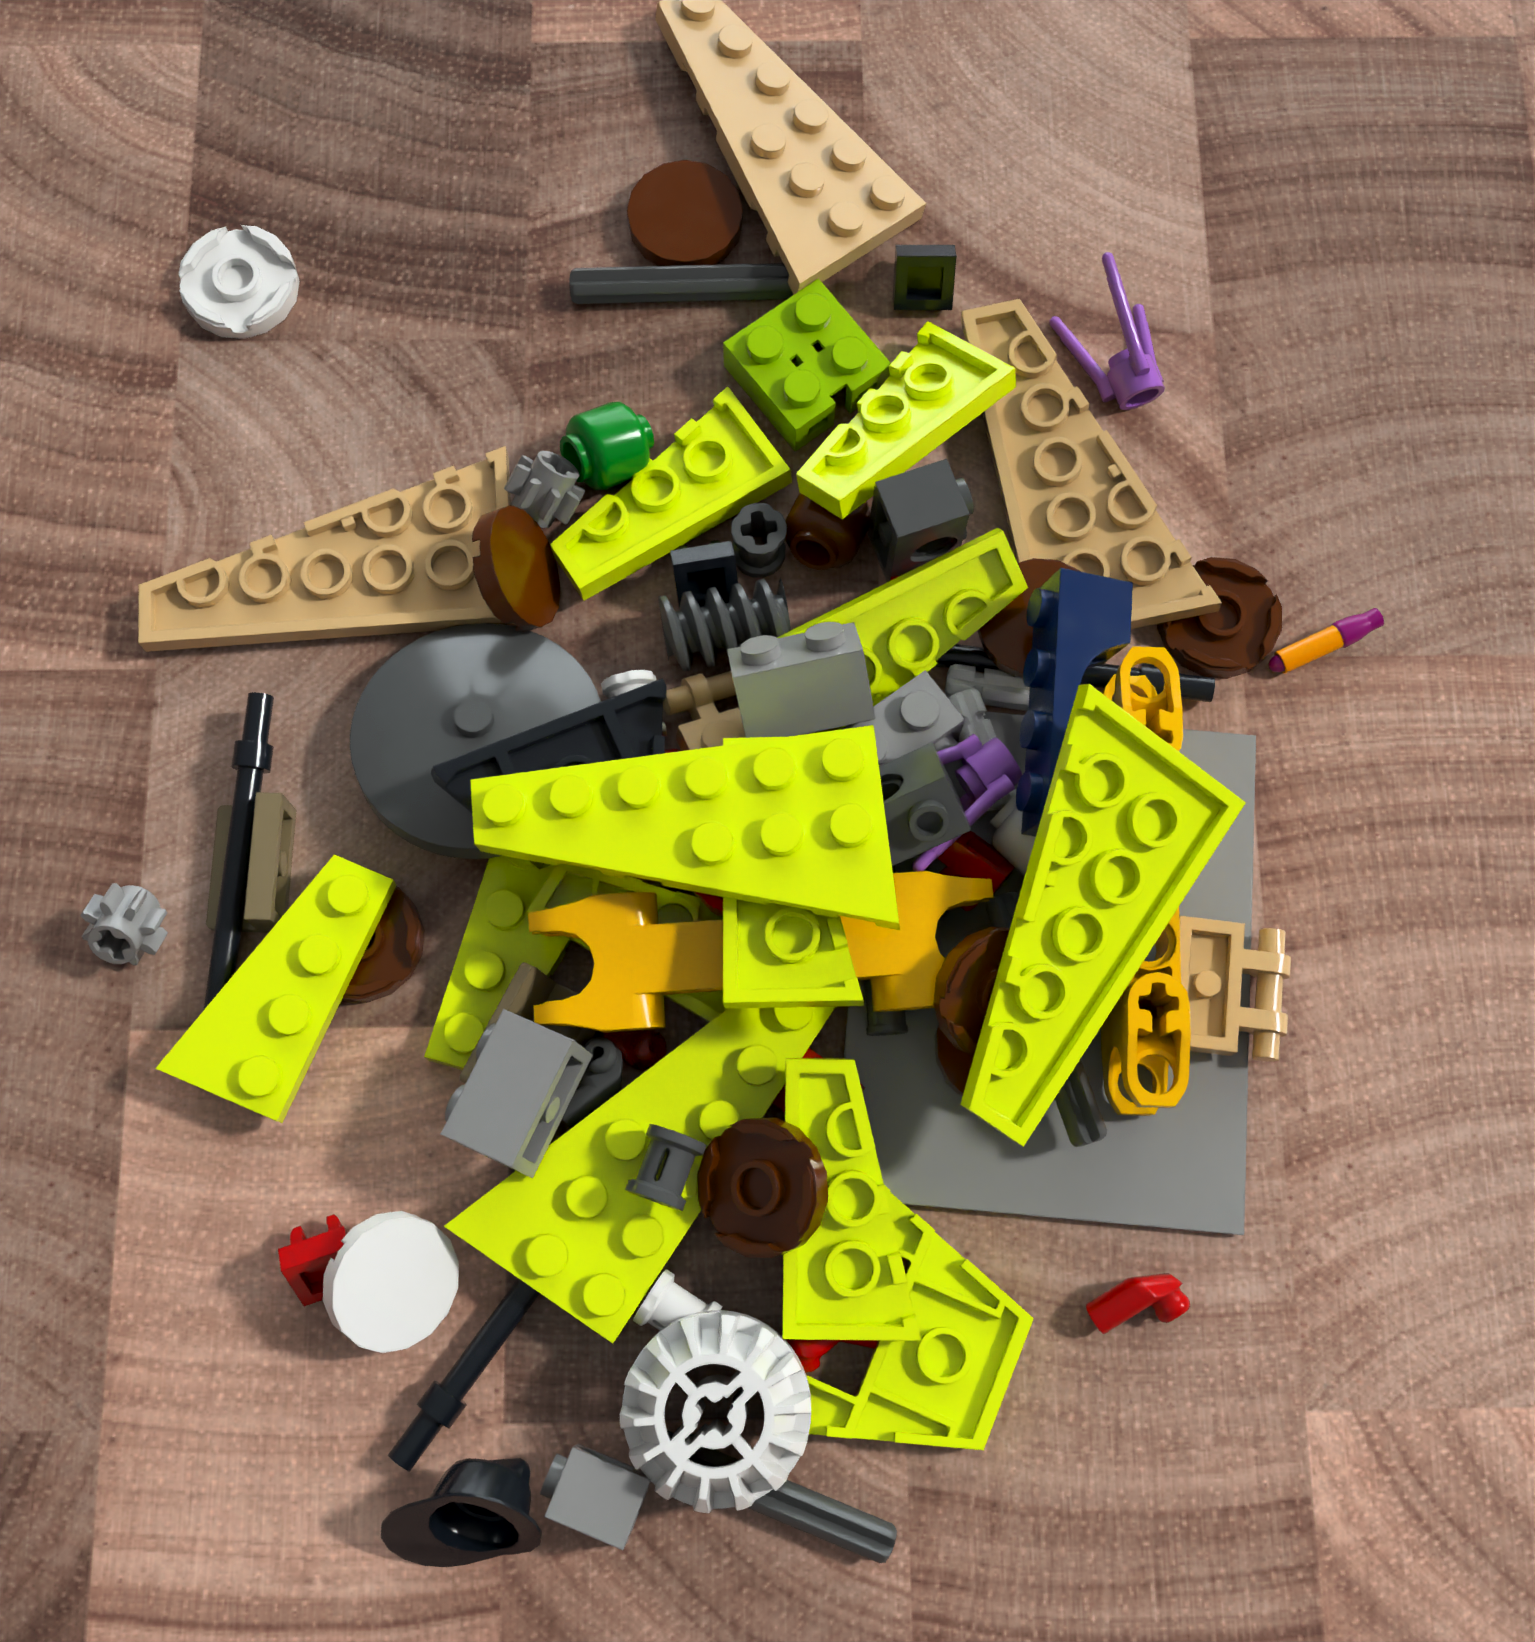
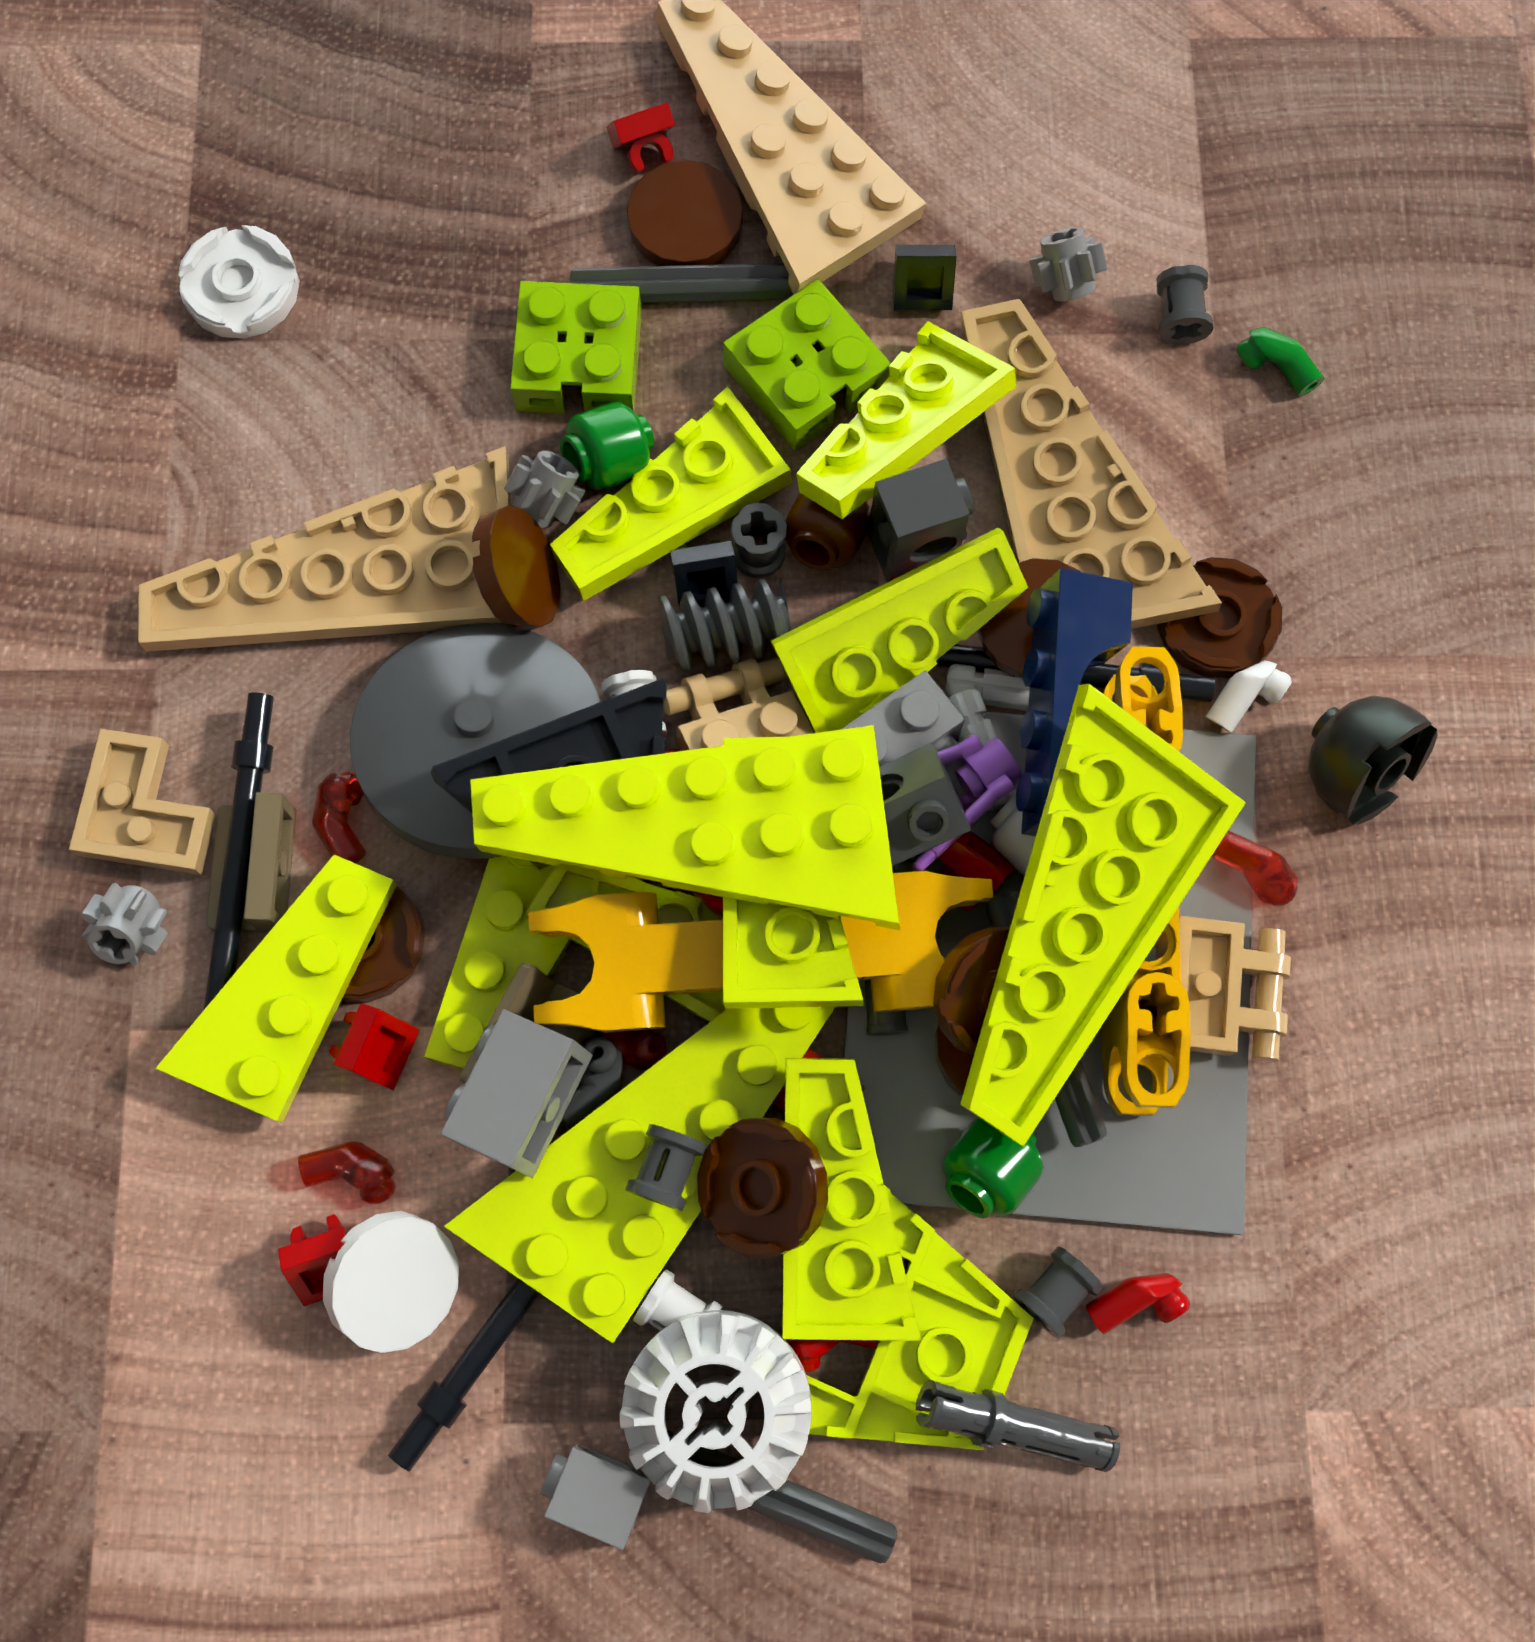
(125, 821): none -> tan plate
(331, 815): none -> clear red arm
(353, 1163): none -> clear red arm
(375, 1046): none -> red tile
(470, 1516): black piece -> none
(602, 368): none -> lime piece
(643, 129): none -> red tile
(802, 681): light grey brick -> none
(990, 1171): none -> green head
(993, 1419): none -> dark grey pin
(1058, 1292): none -> dark grey bush
(1068, 264): none -> light grey gear
(1133, 371): medium lavender plant -> none
(1184, 304): none -> dark grey bush
(1243, 688): none -> white arm
(1262, 867): none -> clear red arm
(1283, 352): none -> green arm
(1338, 635): piece -> none
(1365, 752): none -> pearl dark grey cylinder

